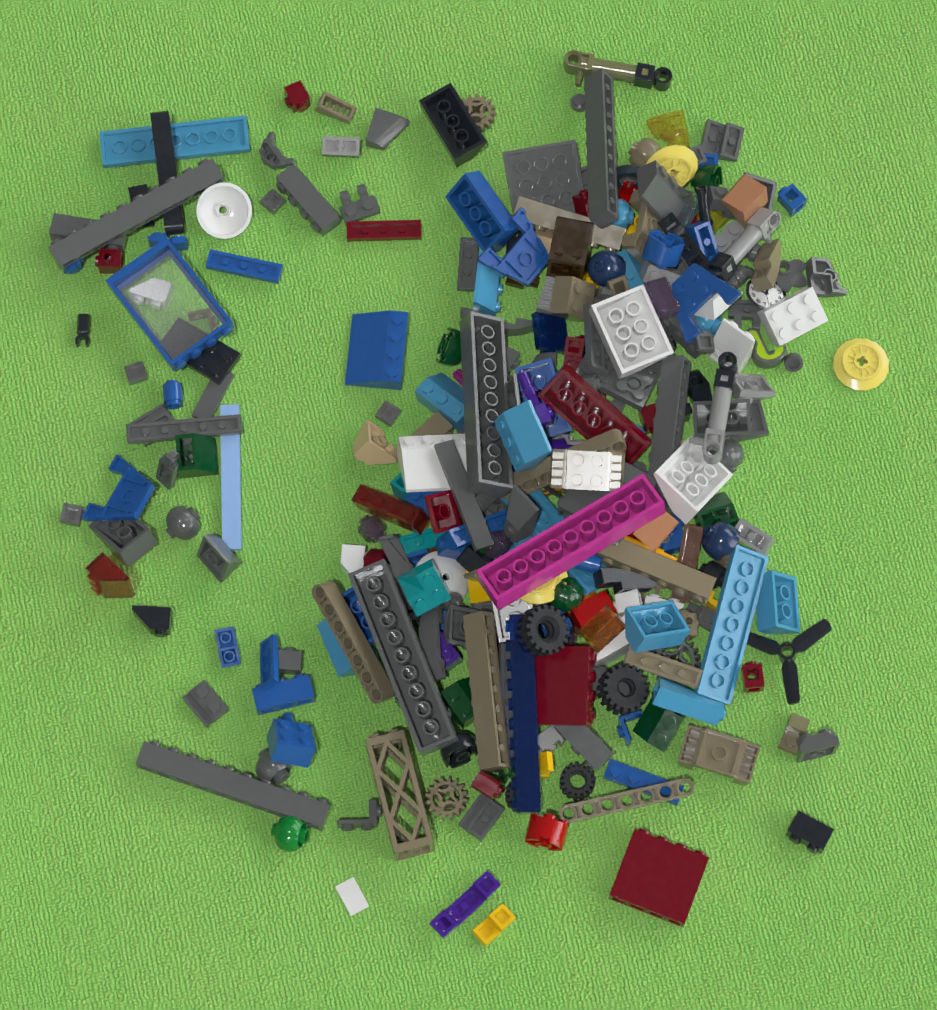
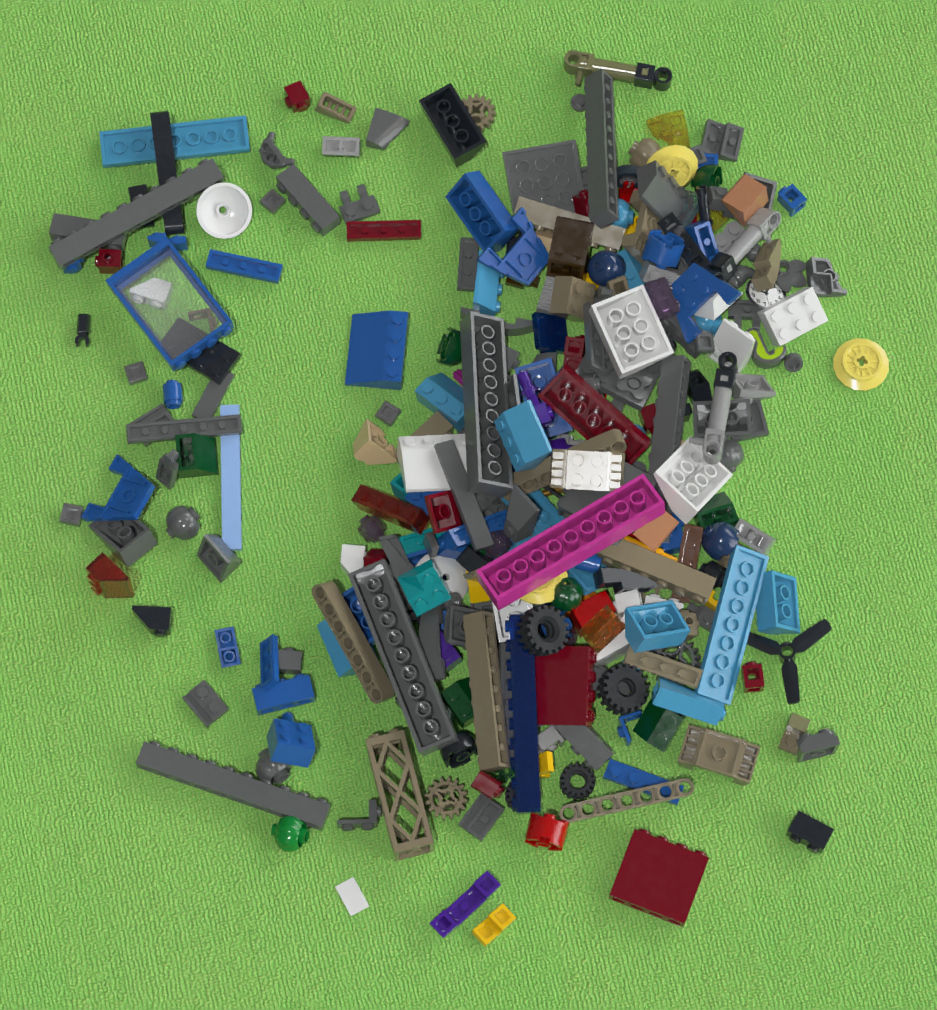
(430, 545): none -> flat silver tile

